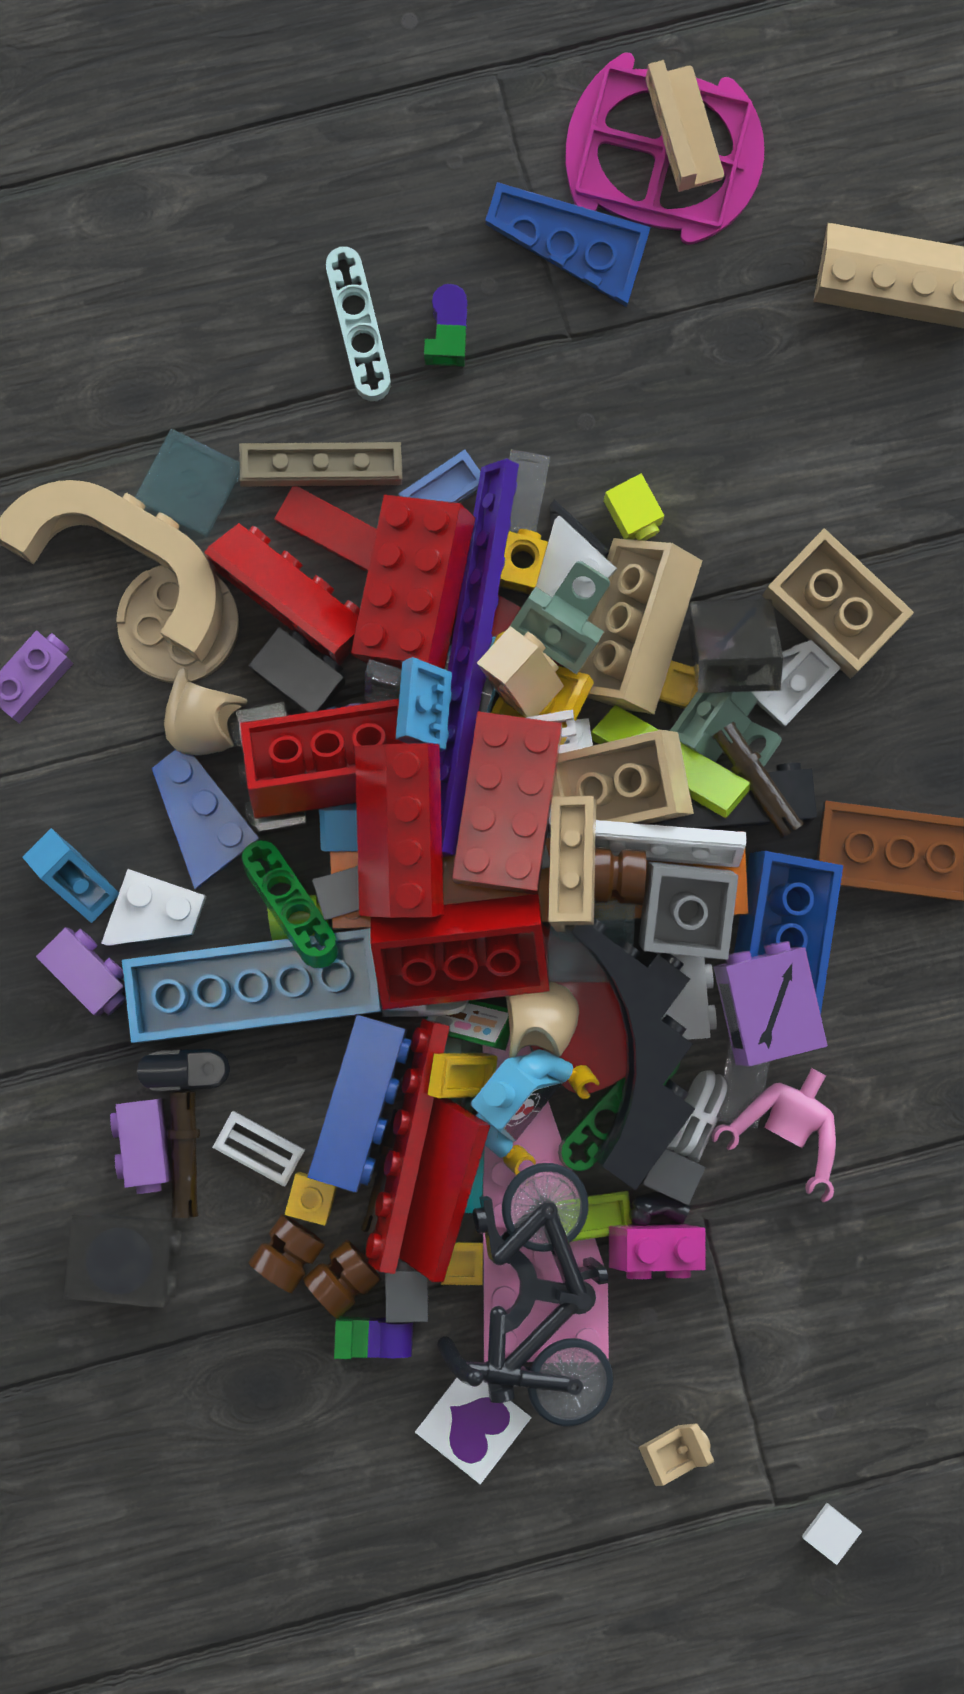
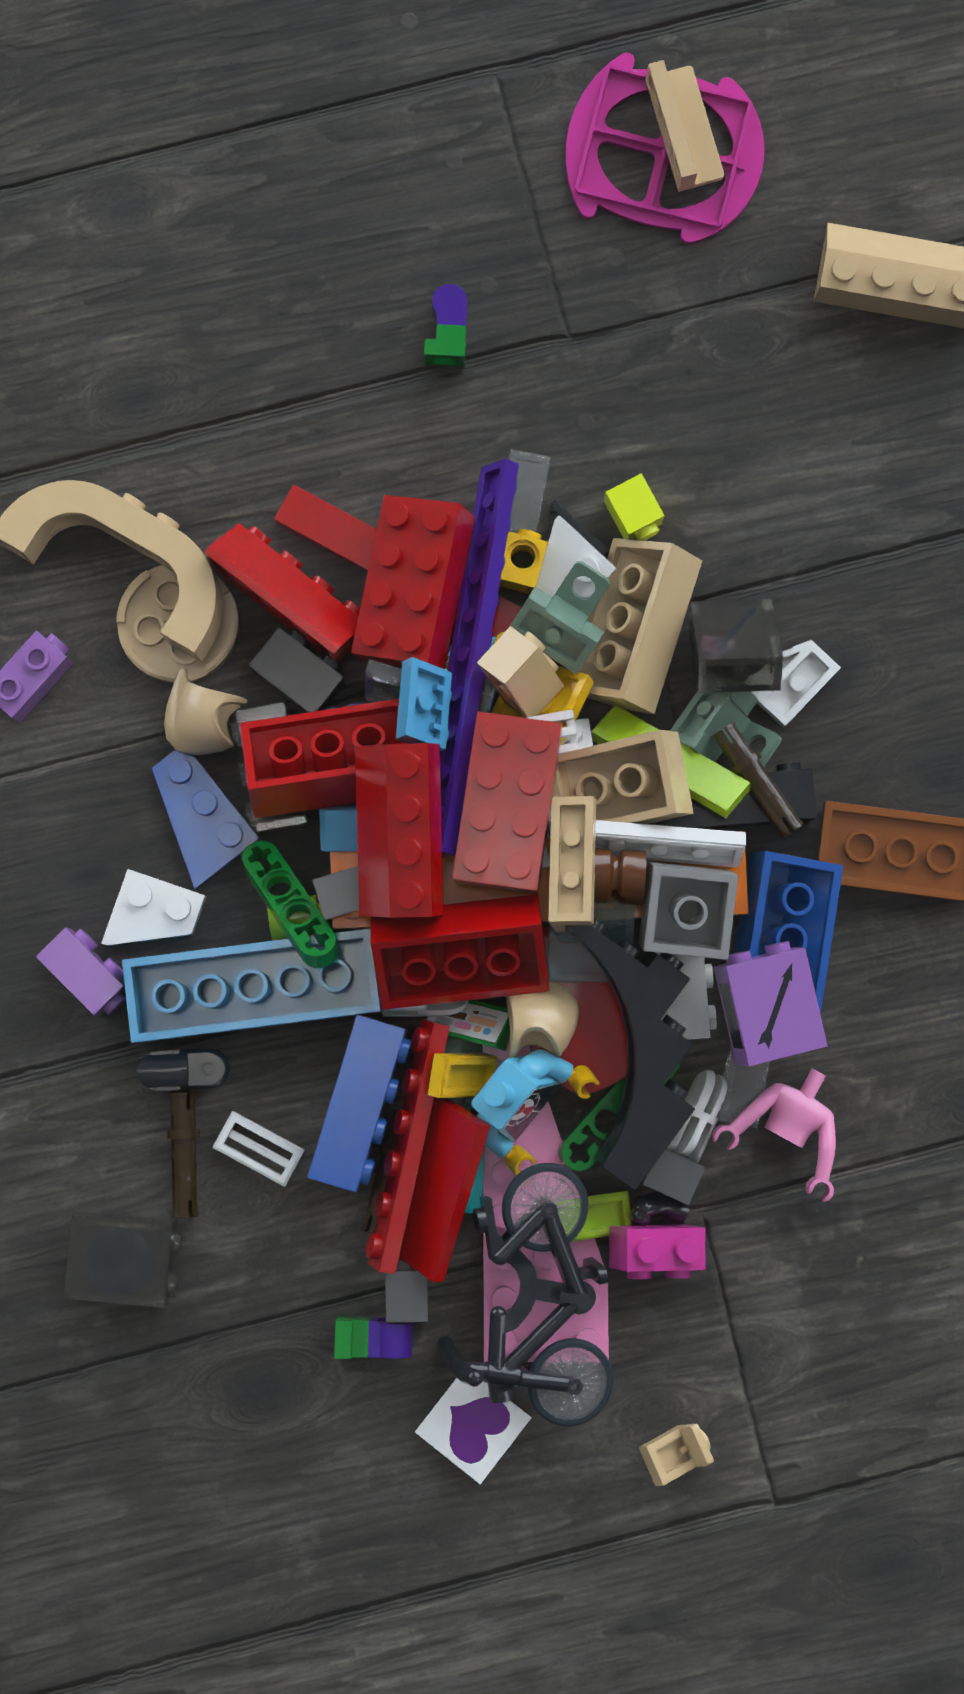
(70, 875): dark azure slope -> none
(142, 1145): medium lavender brick -> none
(189, 482): clear light blue tile -> none
(287, 1253): reddish brown wheel -> none
(310, 1199): yellow brick -> none
(320, 464): dark tan tile -> none
(342, 1279): reddish brown wheel -> none
(360, 323): light aqua beam -> none
(450, 482): medium blue tile -> none
(465, 1264): yellow tile -> none
(578, 240): blue wing -> none
(679, 685): yellow tile -> none
(831, 1533): white tile -> none
(837, 603): tan brick -> none

